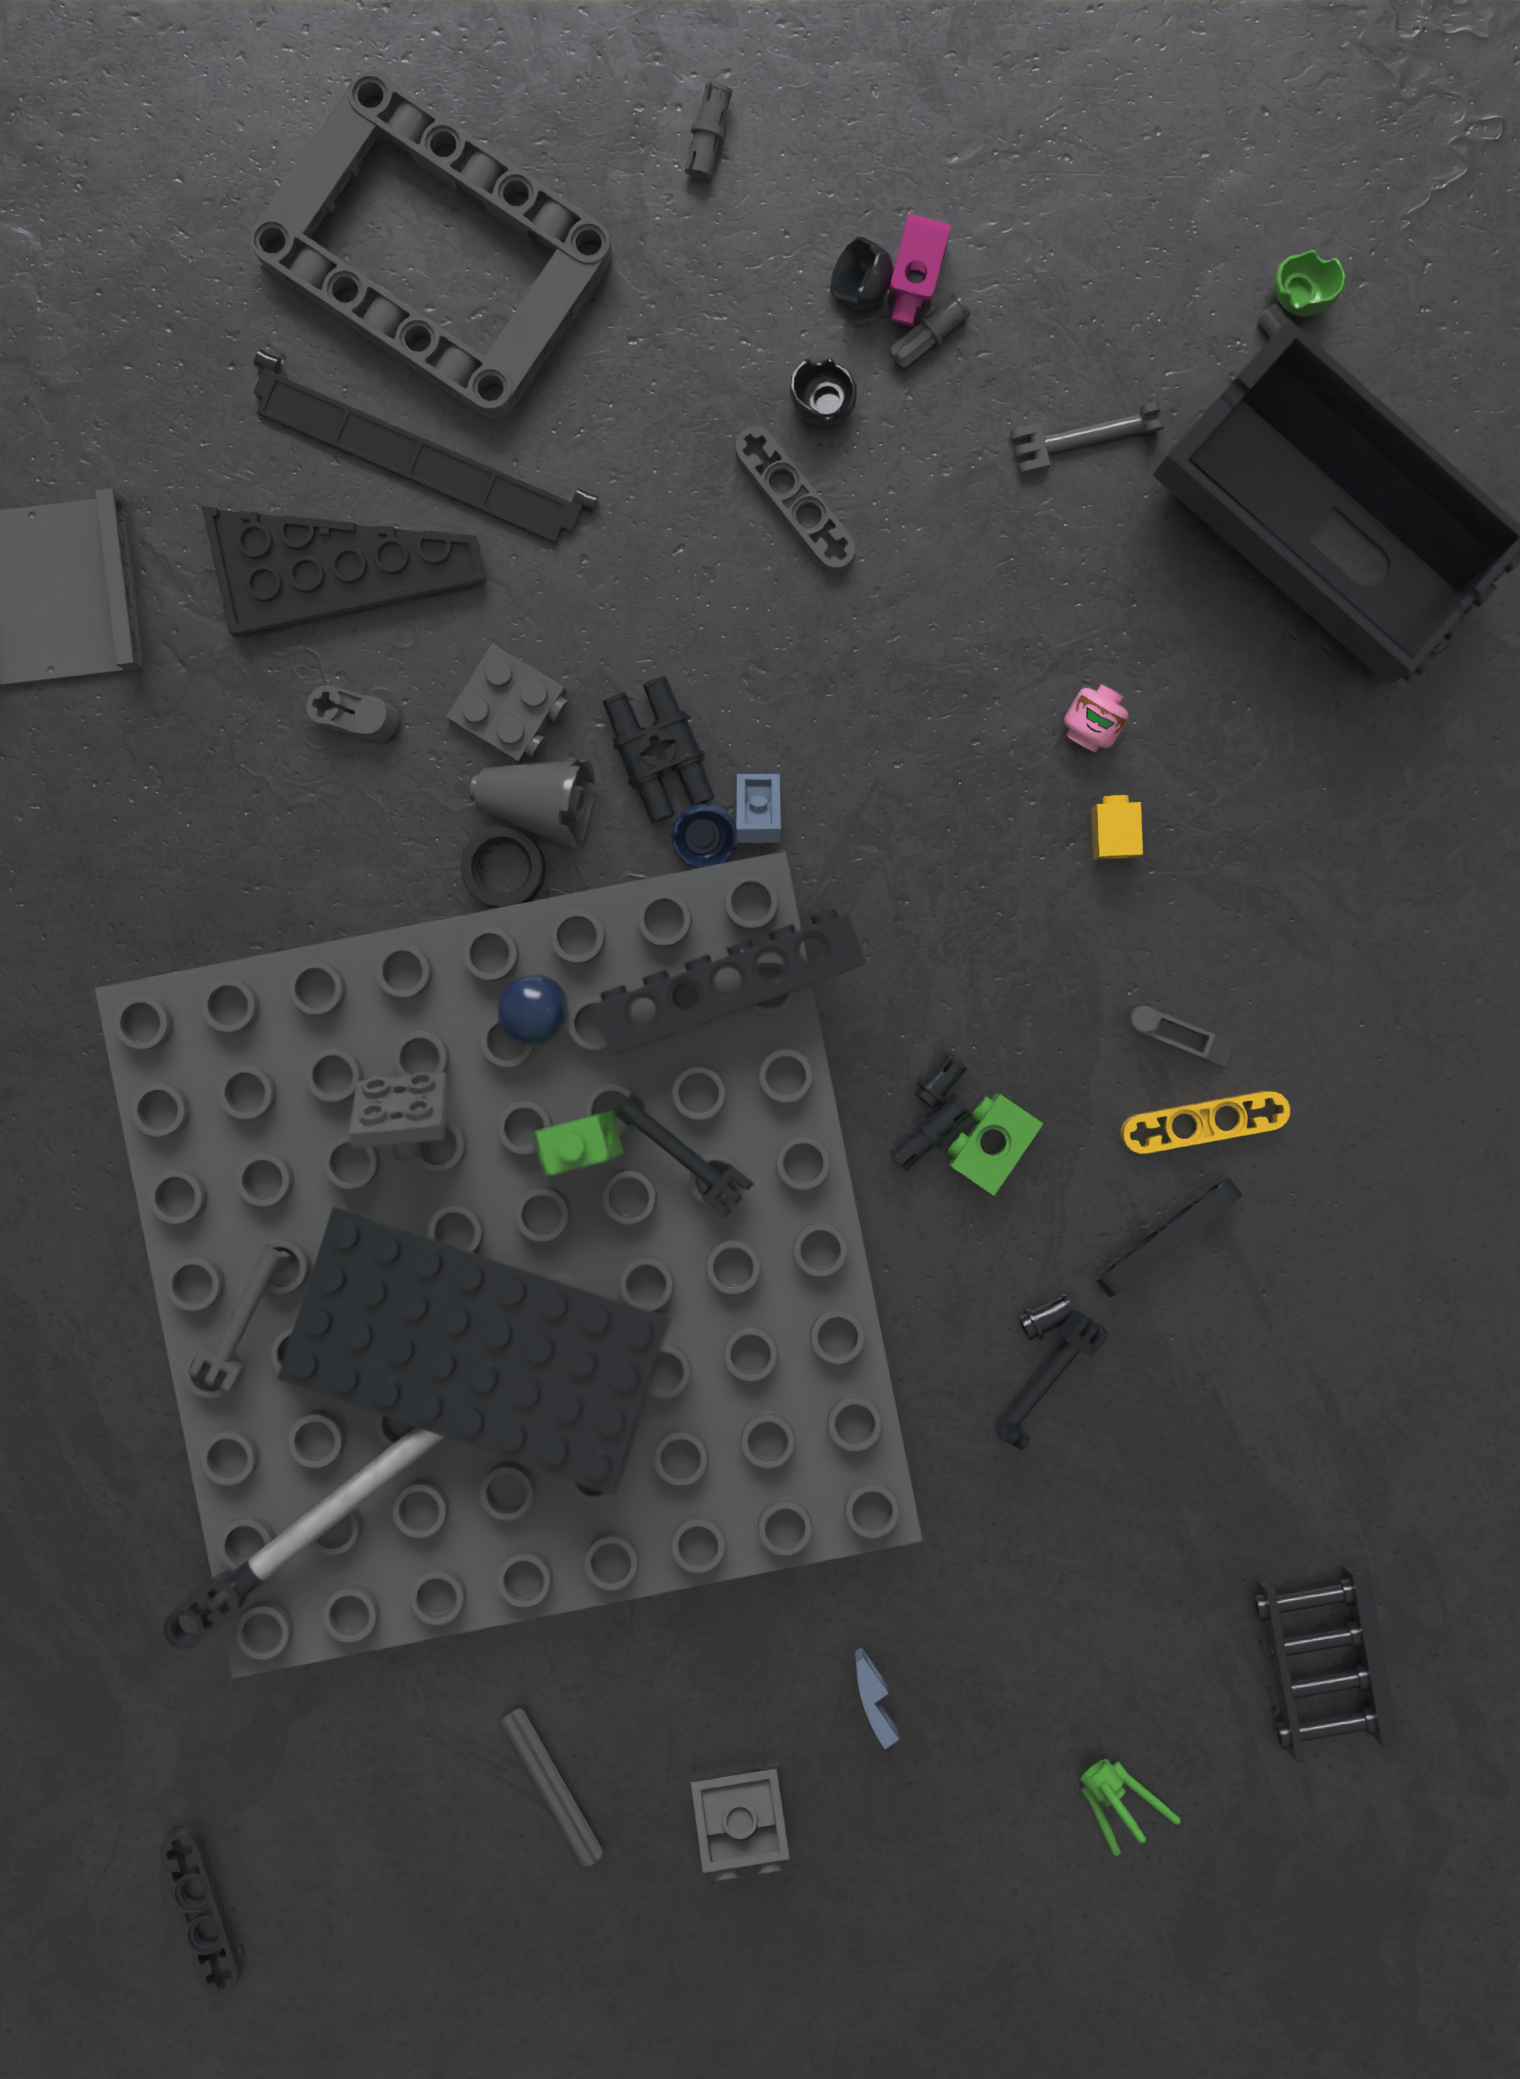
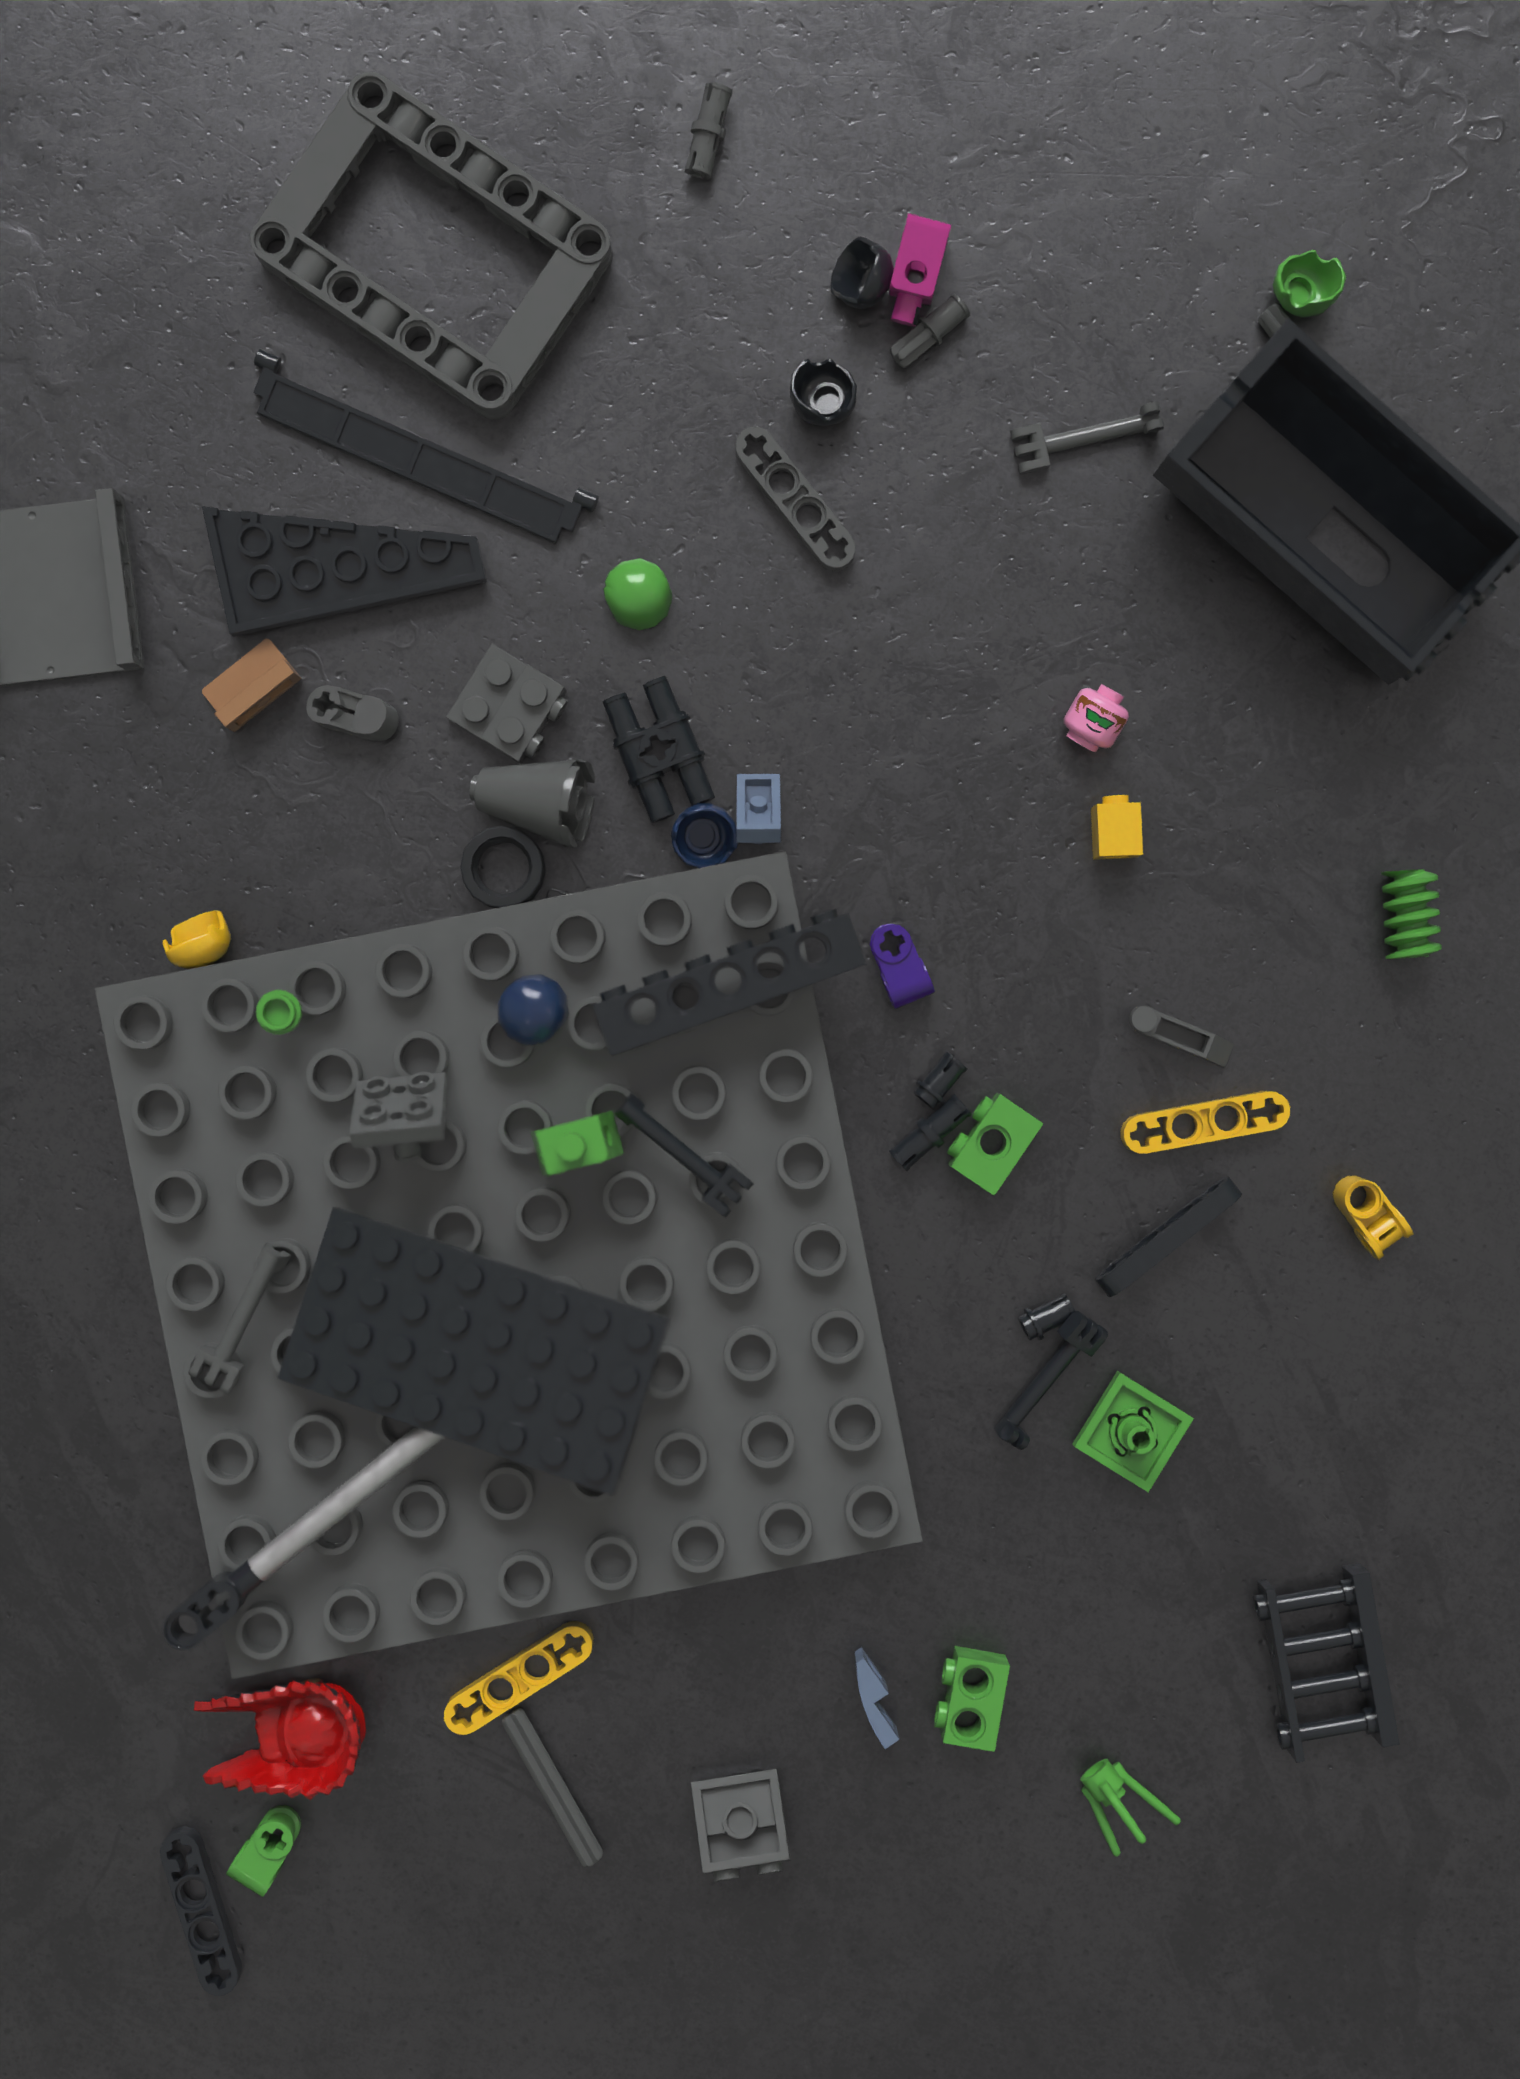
(198, 941): none -> yellow hair
(250, 685): none -> medium nougat panel
(265, 1852): none -> bright green piece
(278, 1012): none -> bright green plate
(305, 1736): none -> red piece
(521, 1681): none -> yellow beam
(638, 594): none -> bright green hair
(901, 973): none -> dark purple piece
(983, 1698): none -> bright green brick
(1143, 1456): none -> bright green plate
(1376, 1220): none -> yellow piece
(1411, 913): none -> bright green piece

